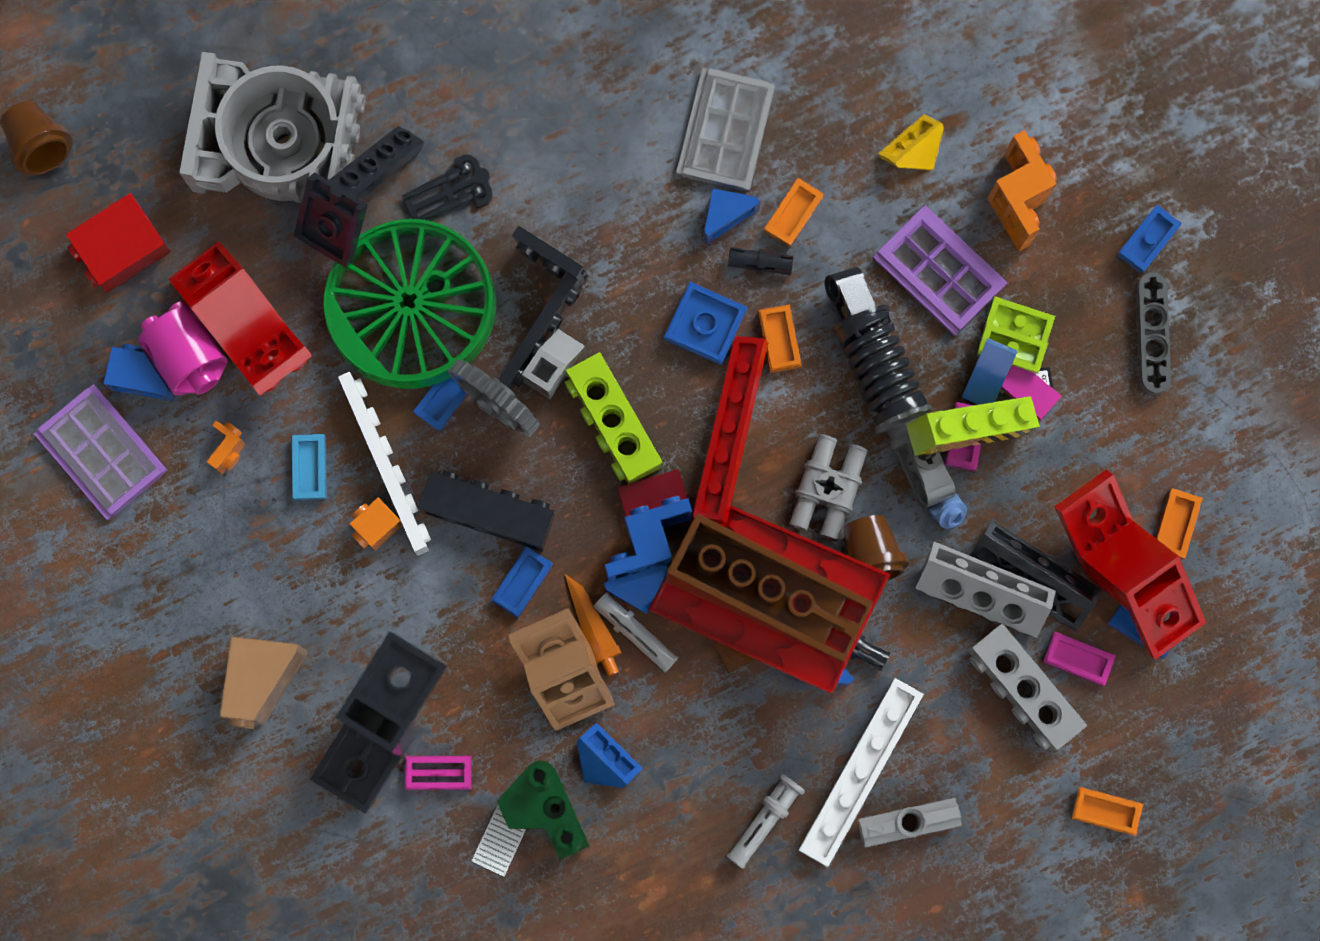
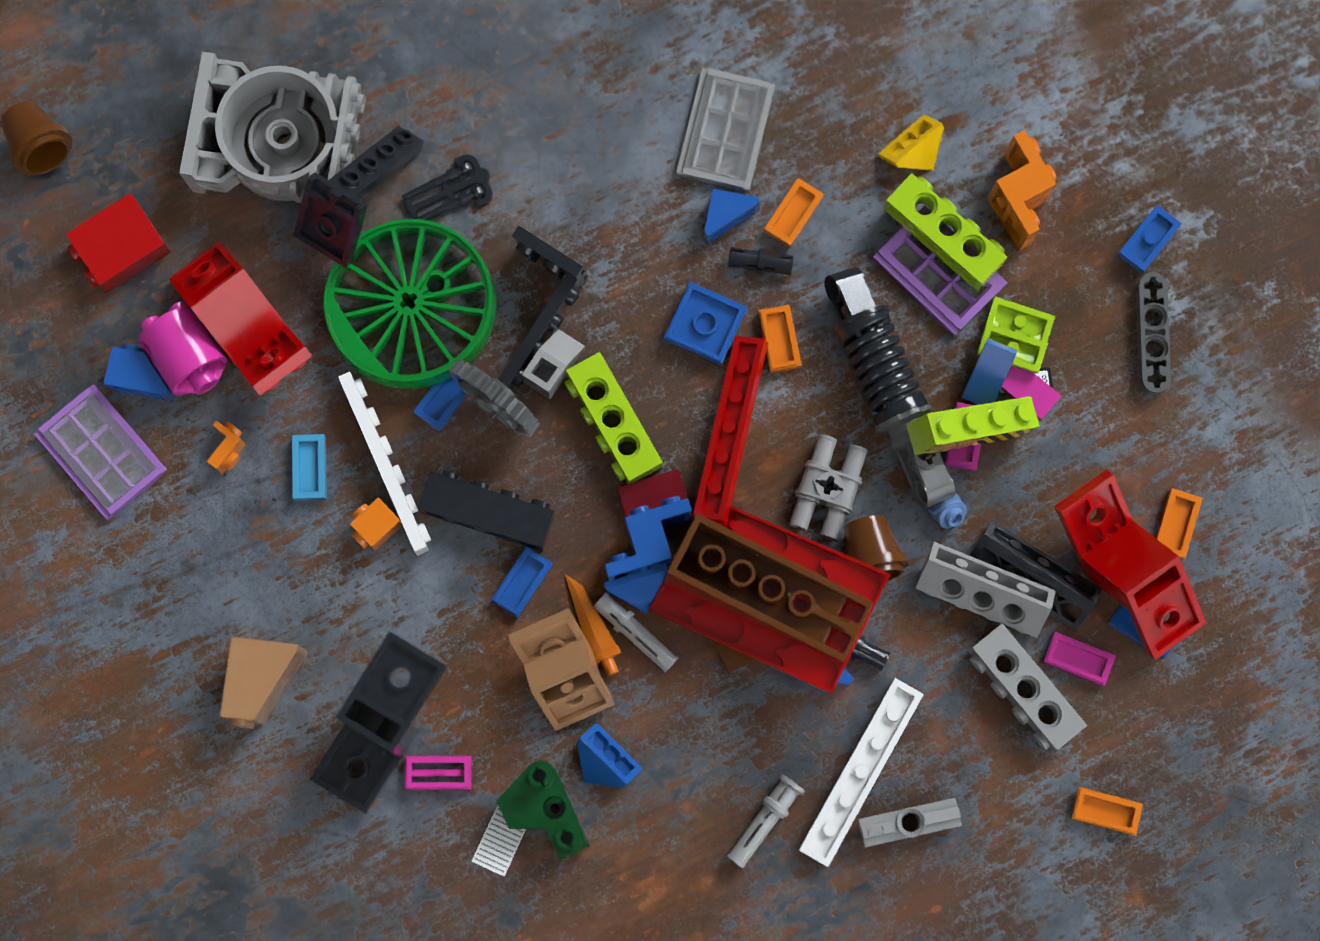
(949, 249): none -> lime brick

